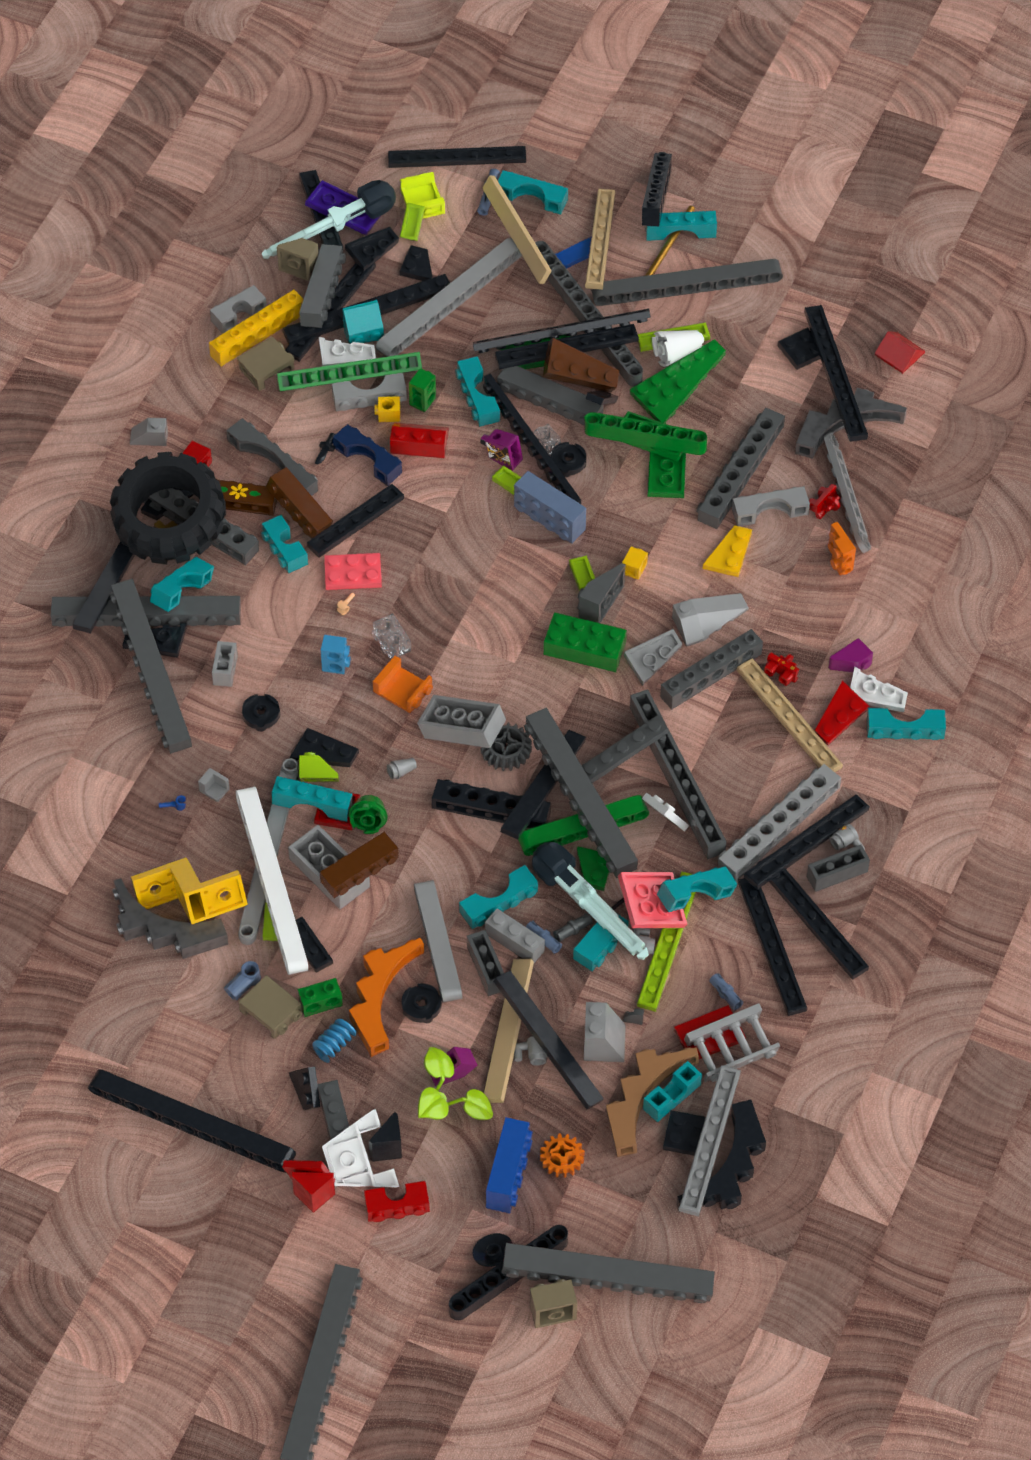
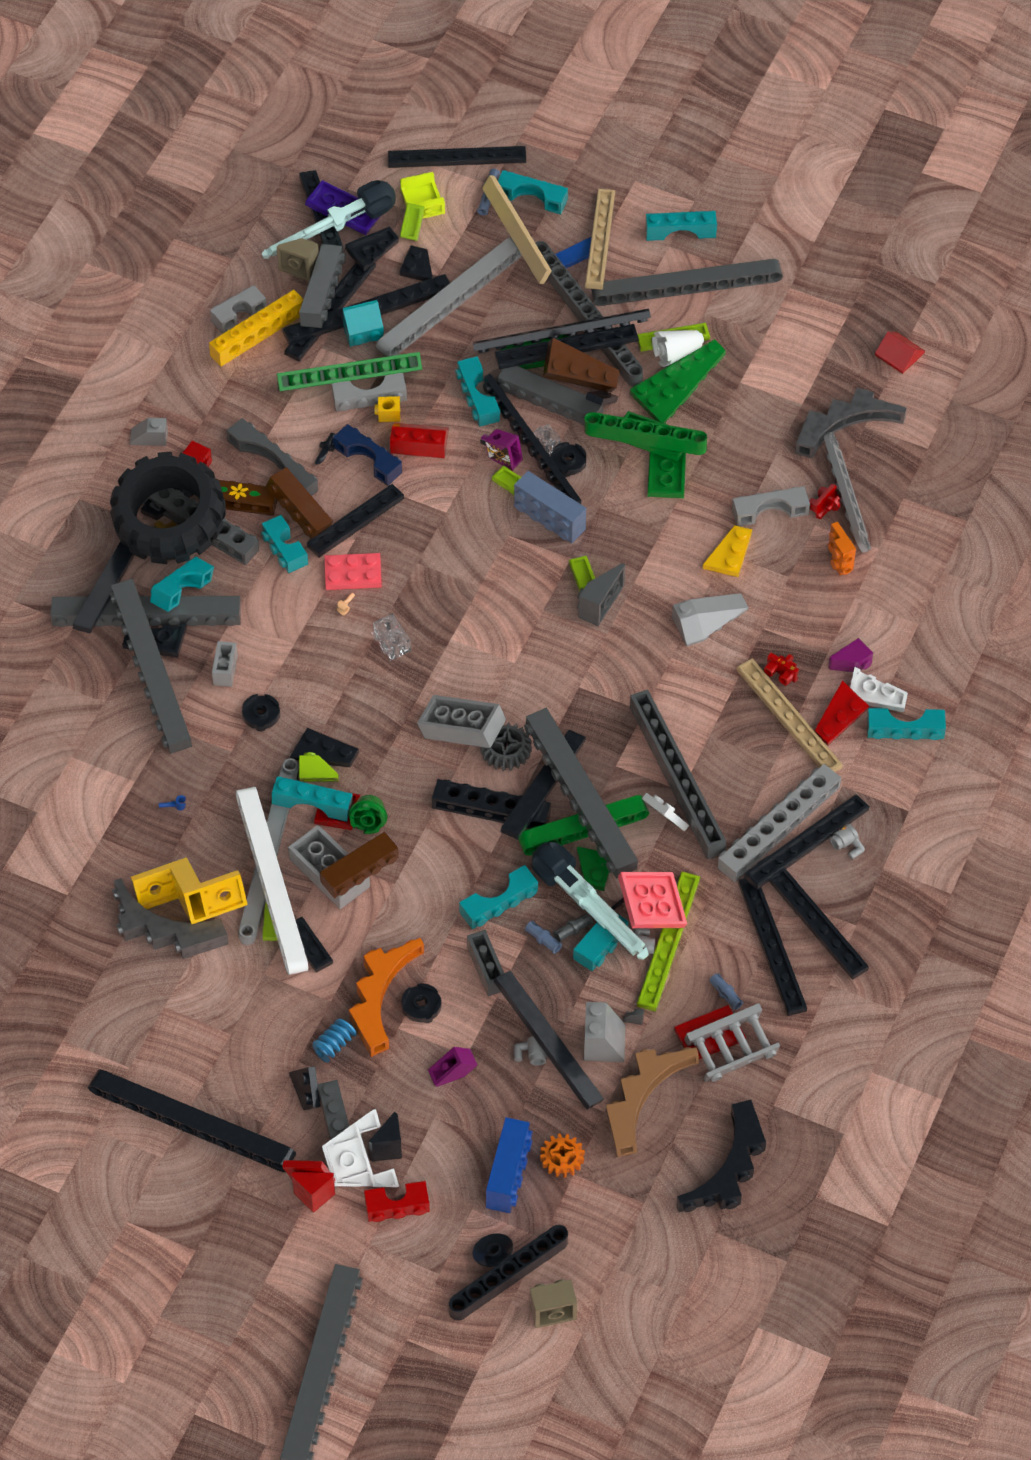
(213, 785): light grey panel -> none
(242, 981): sand blue piece -> none
(265, 361): dark tan panel -> none
(271, 1006): dark tan panel -> none
(320, 997): green brick -> none
(335, 654): dark azure brick -> none
(337, 352): white wing -> none
(399, 768): light grey cone -> none
(401, 686): orange panel -> none
(422, 390): green brick -> none
(433, 1103): lime plant -> none
(438, 941): light grey beam -> none
(506, 1038): tan tile -> none
(514, 936): light grey brick -> none
(585, 642): green brick -> none
(608, 1272): dark grey brick -> none
(625, 748): dark grey plate -> none
(635, 562): yellow brick -> none
(652, 655): light grey wing -> none
(656, 189): black brick -> none
(666, 248): pearl gold bar -> none
(683, 1083): teal arch -> none
(683, 1132): black plate -> none
(709, 1141): light grey tile -> none
(711, 669): dark grey brick -> none
(716, 883): teal arch -> none
(740, 468): dark grey brick -> none
(799, 348): black plate -> none
(836, 373): black plate -> none
(838, 868): dark grey brick -> none

